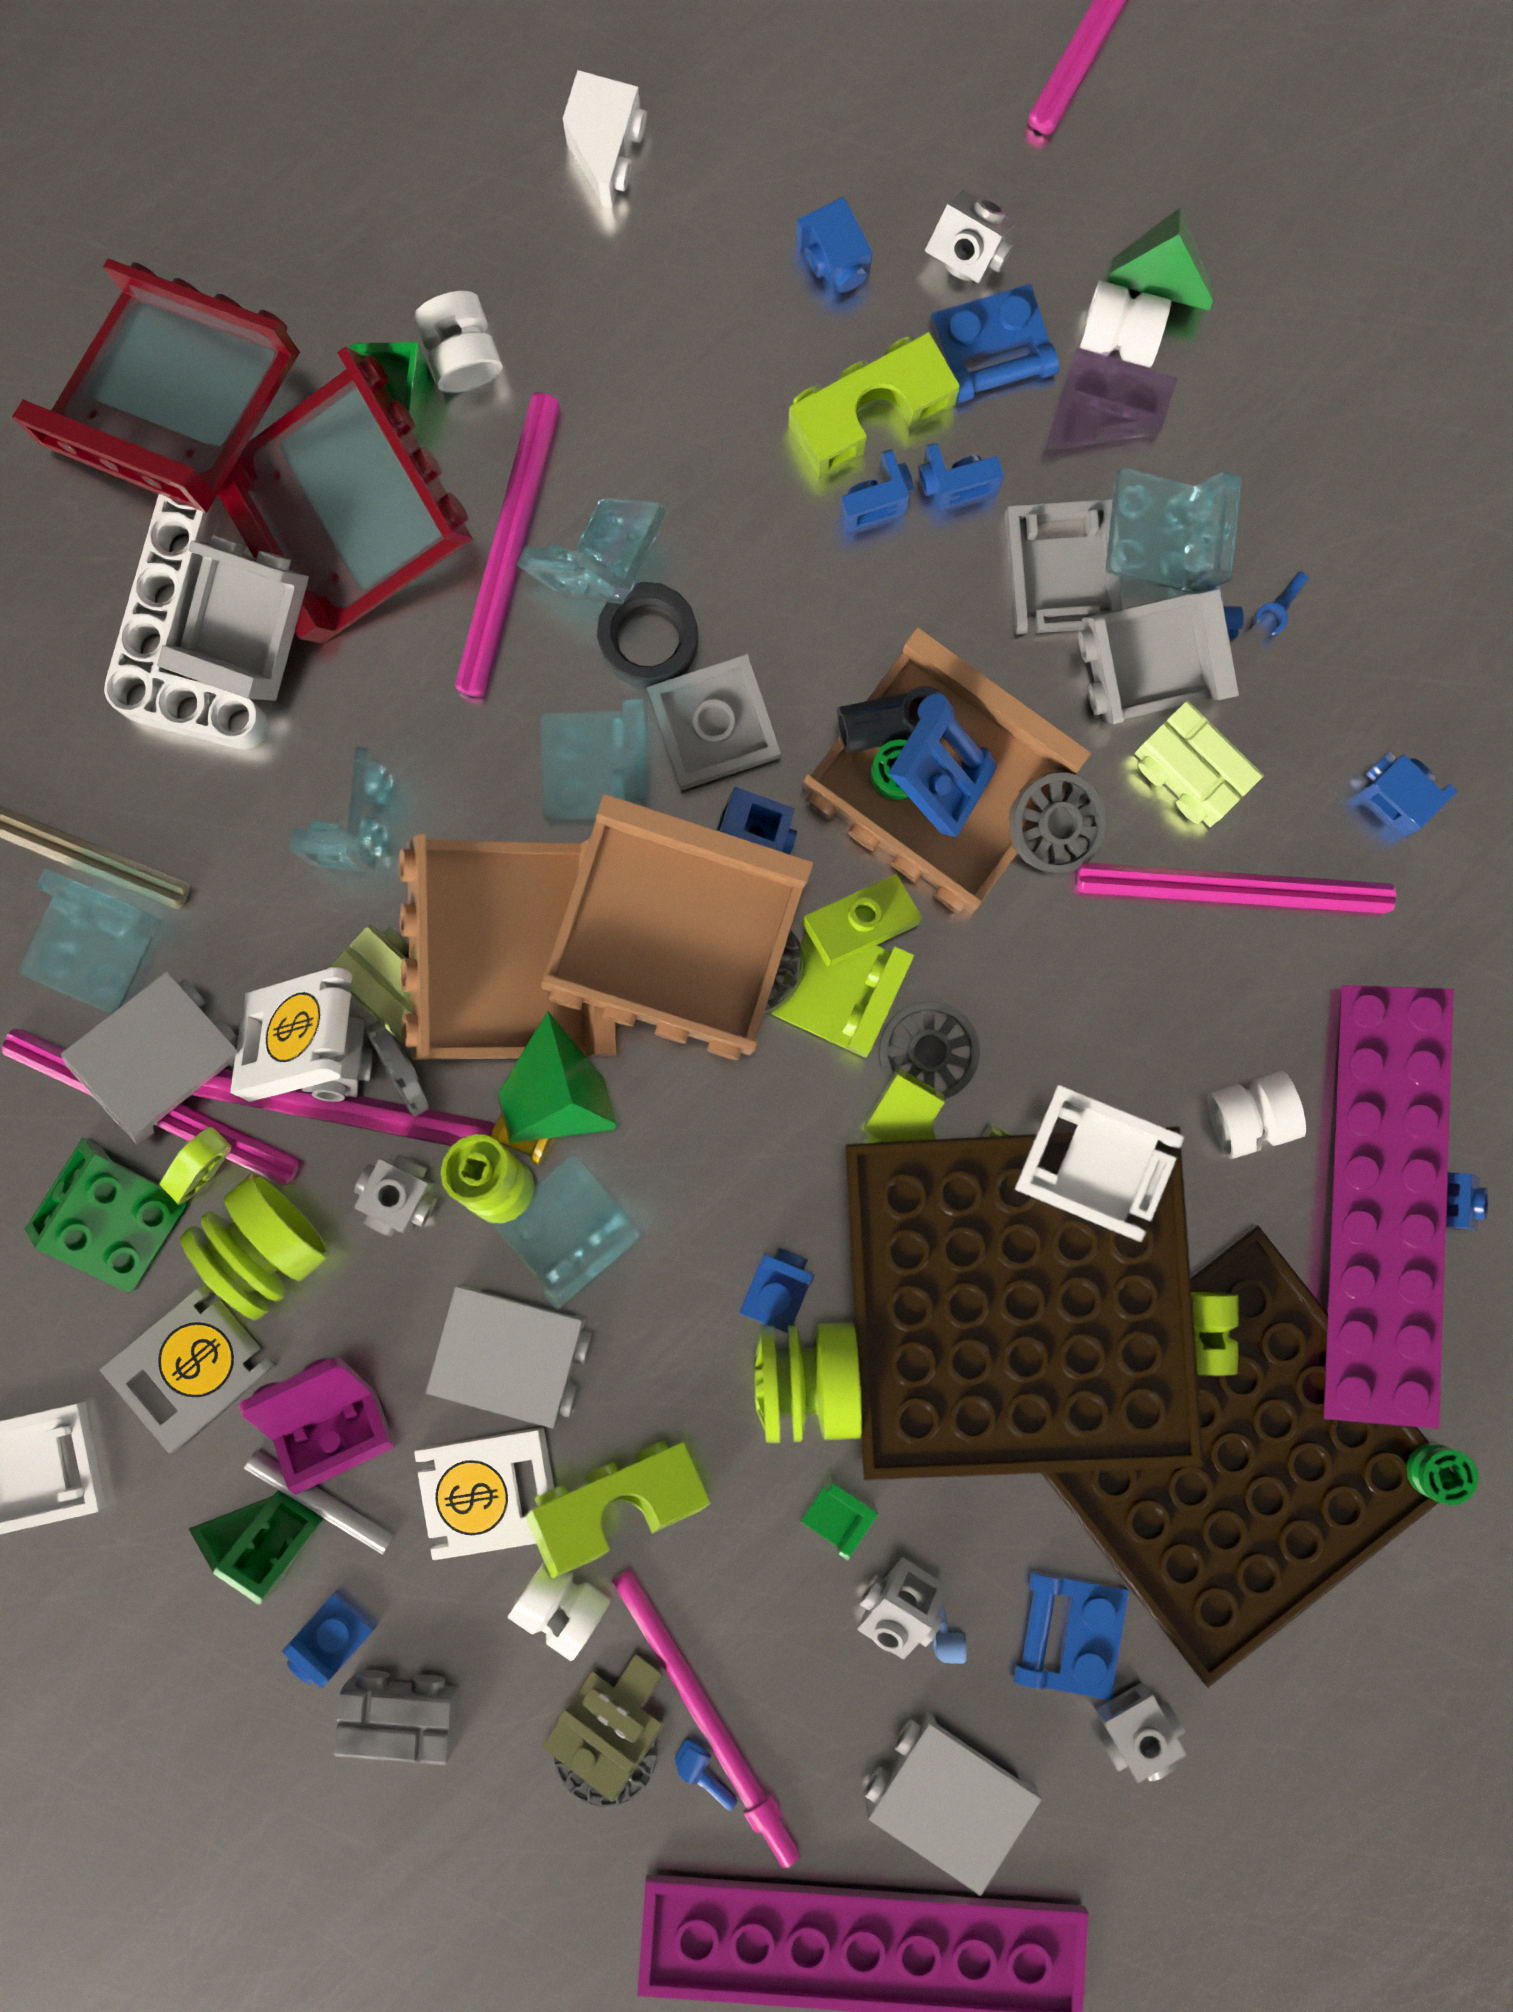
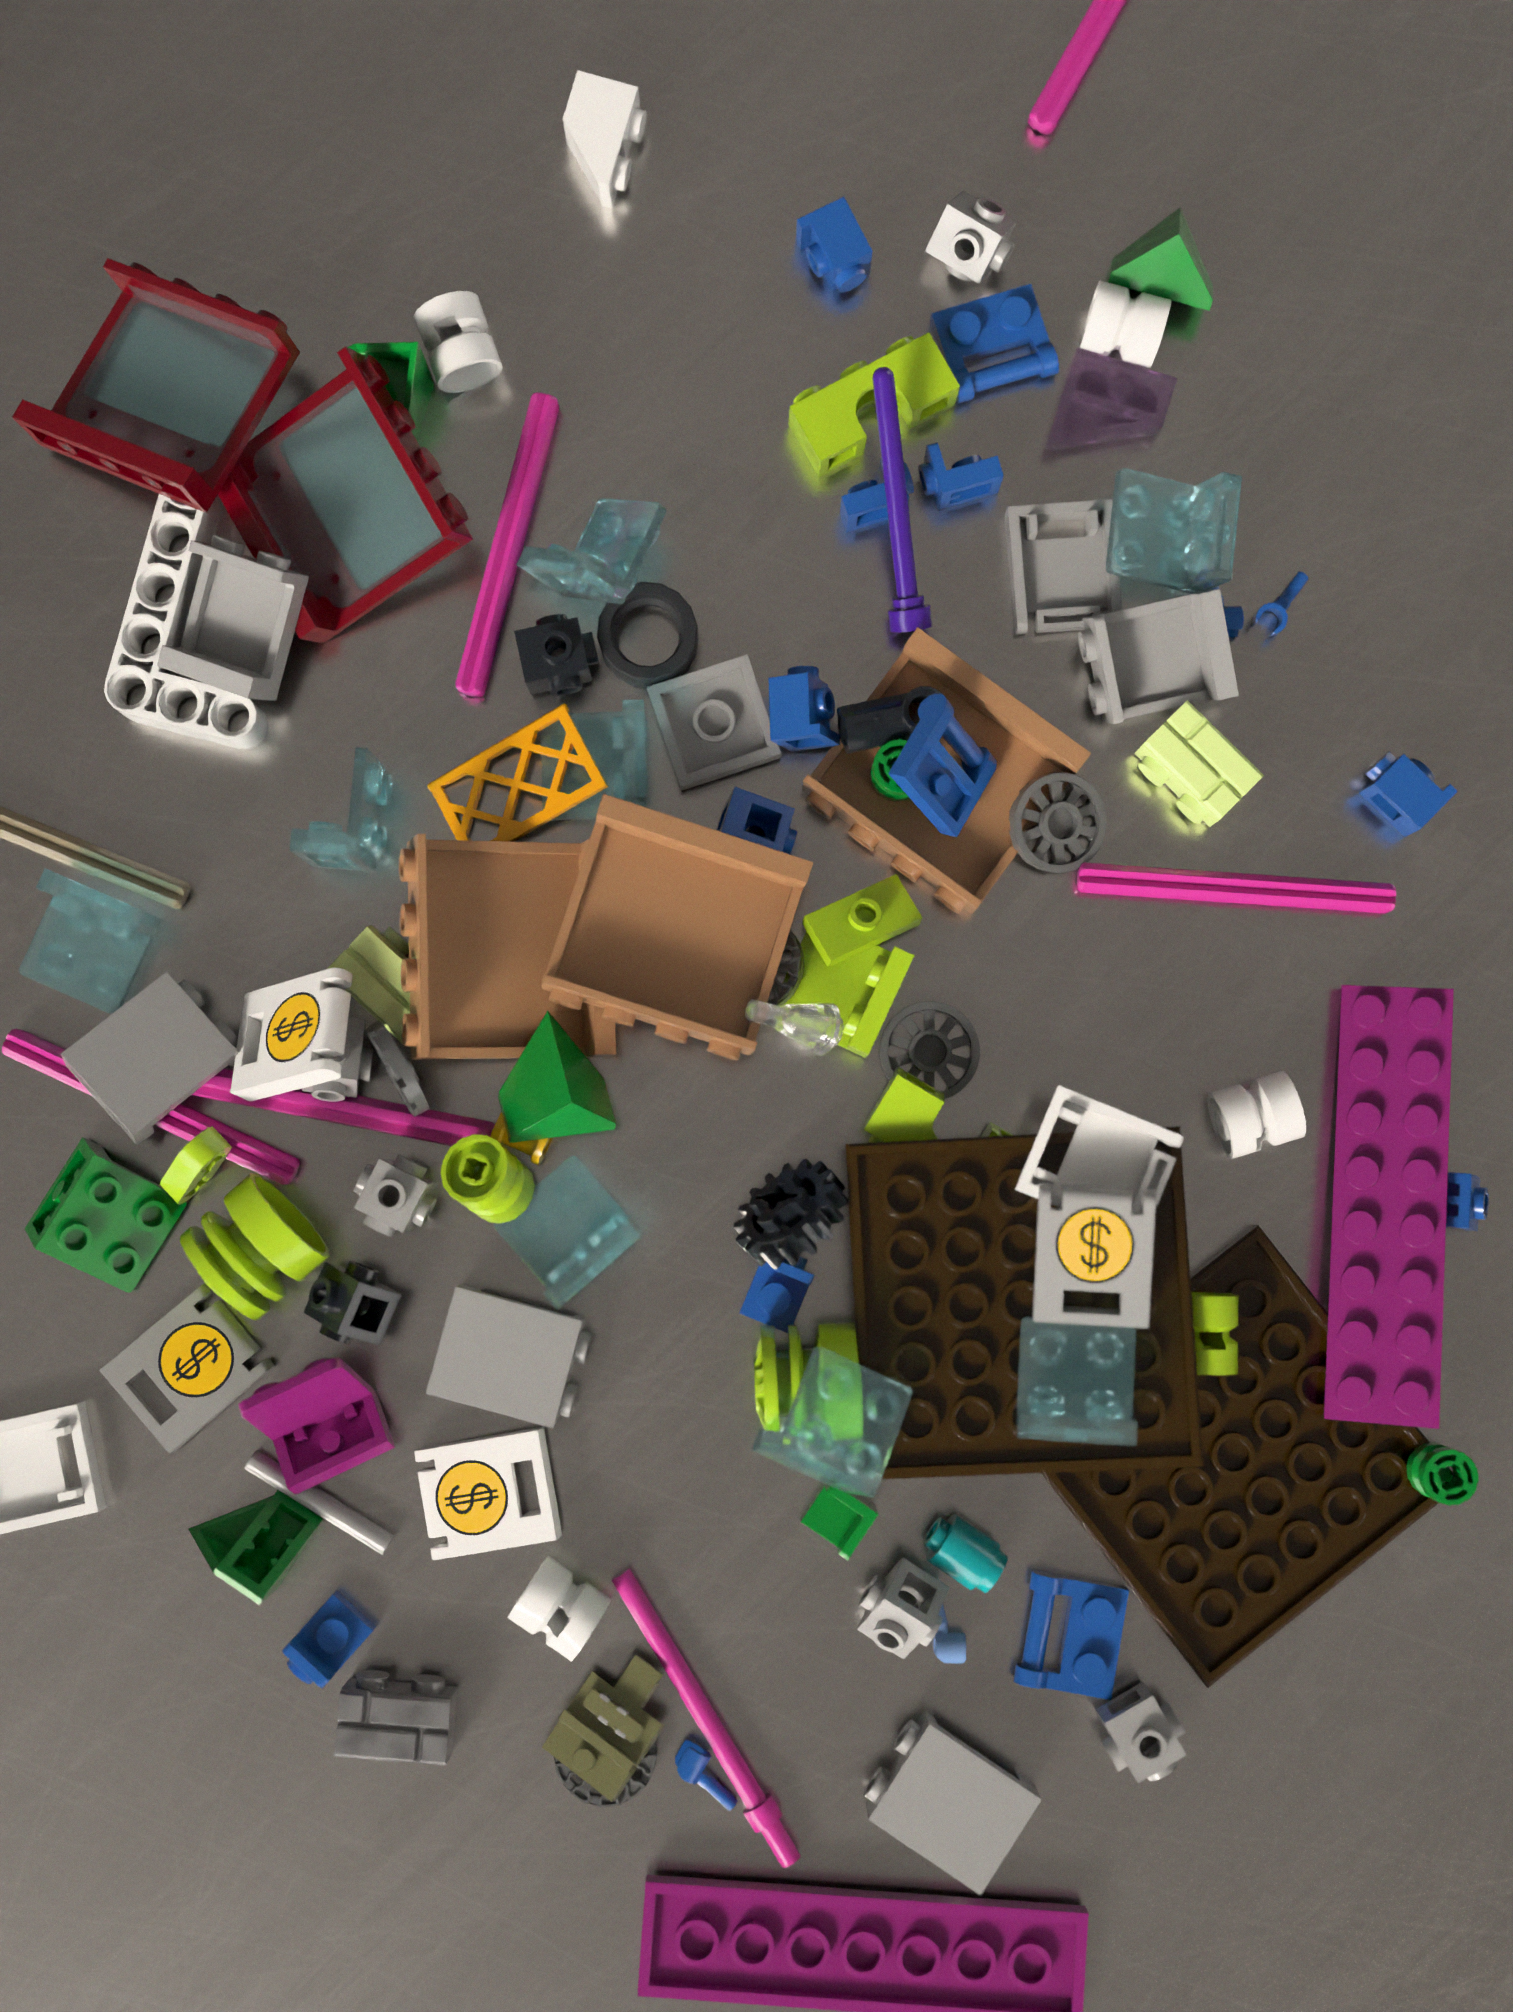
(351, 1303): none -> black brick
(524, 739): none -> light orange window
(547, 639): none -> black brick
(659, 1485): lime arch -> none
(790, 1213): none -> black gear
(801, 710): none -> blue brick
(810, 1025): none -> clear cone
(839, 1424): none -> clear light blue bracket
(908, 607): none -> dark purple piece
(965, 1553): none -> teal brick
(1076, 1383): none -> clear light blue bracket
(1096, 1248): none -> light grey container

